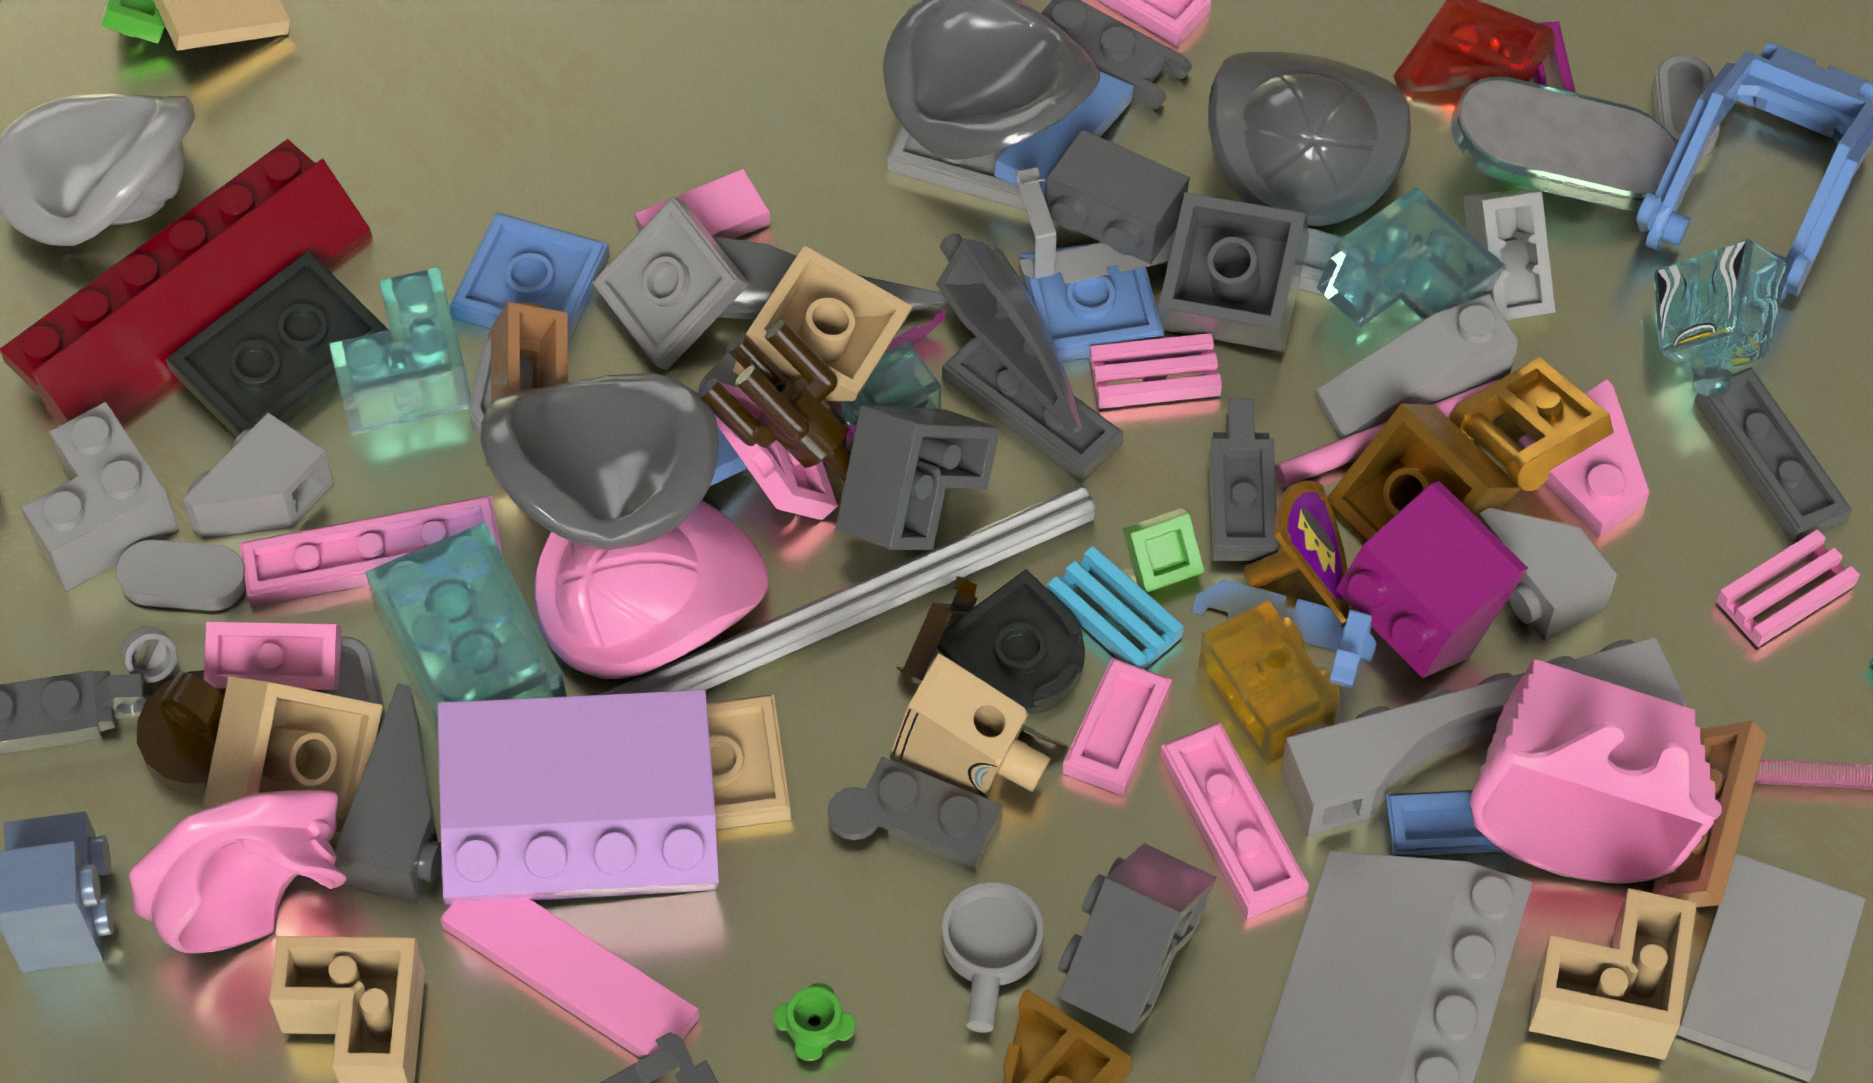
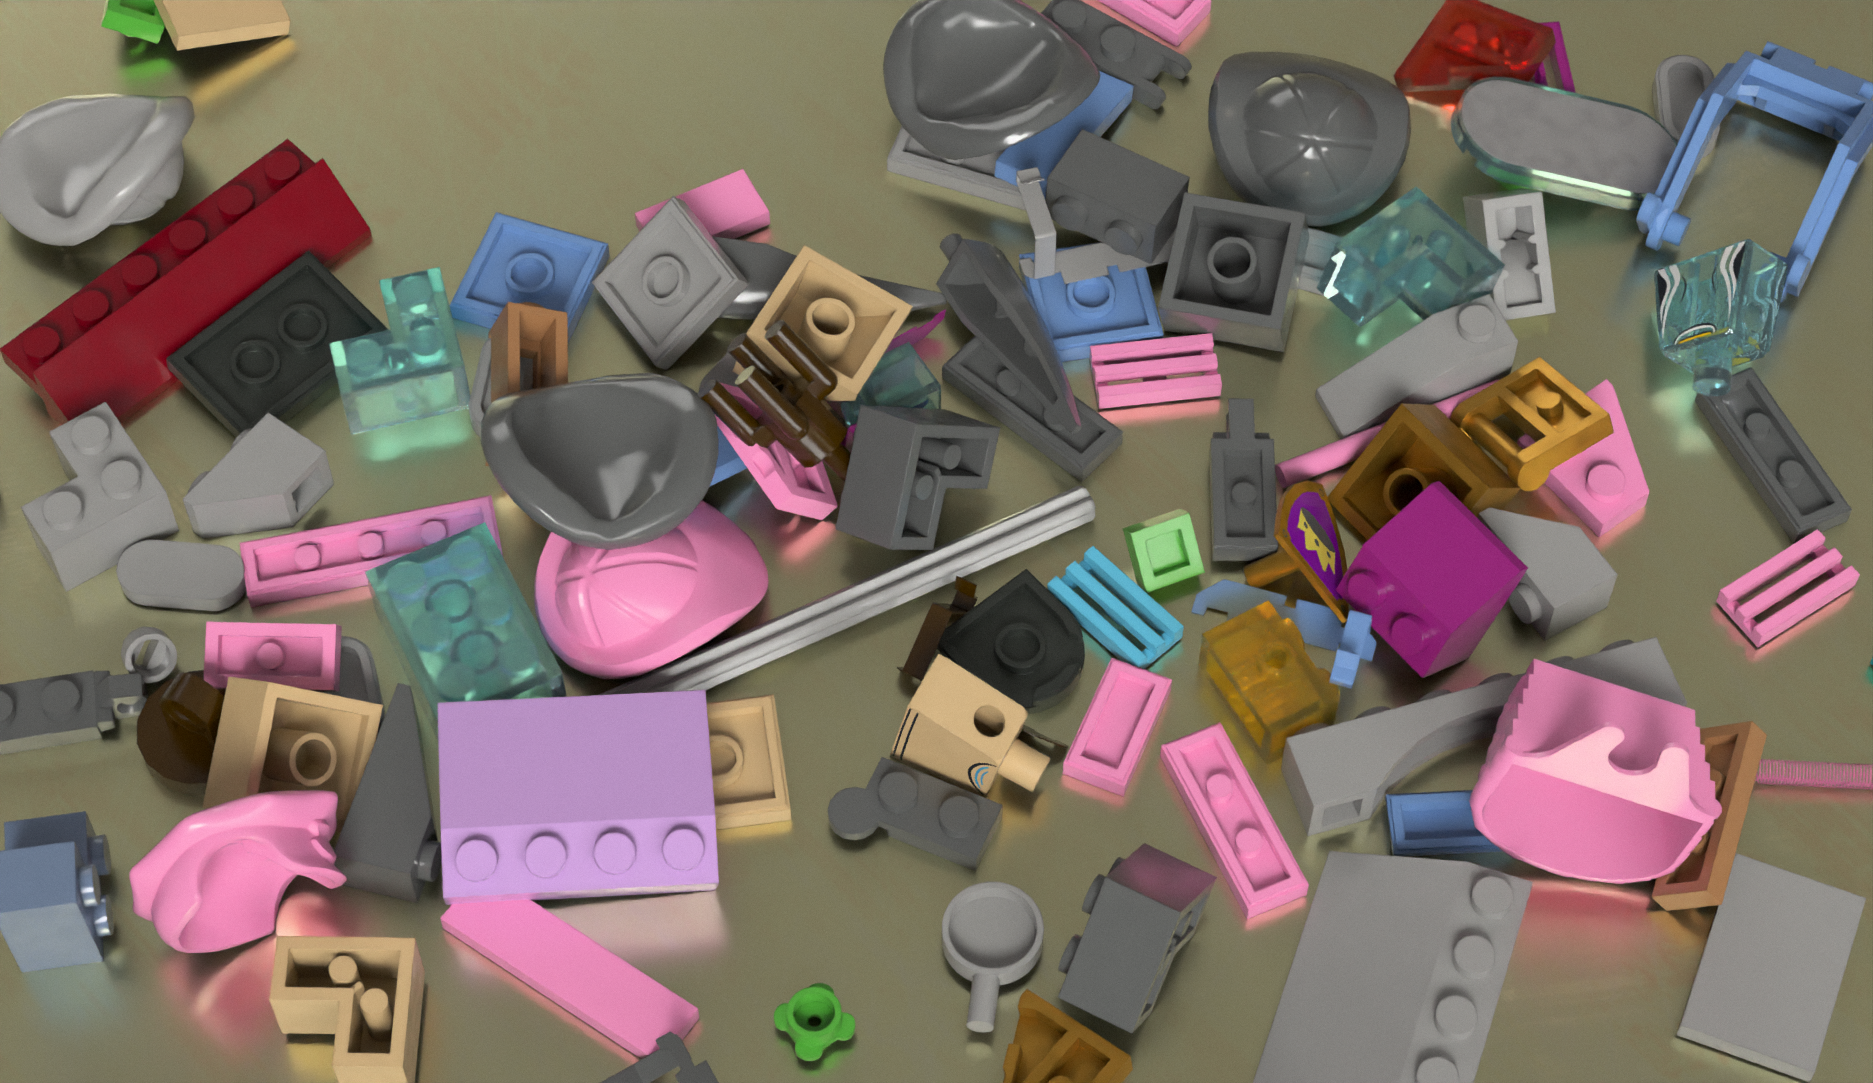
(1623, 993): tan brick -> none

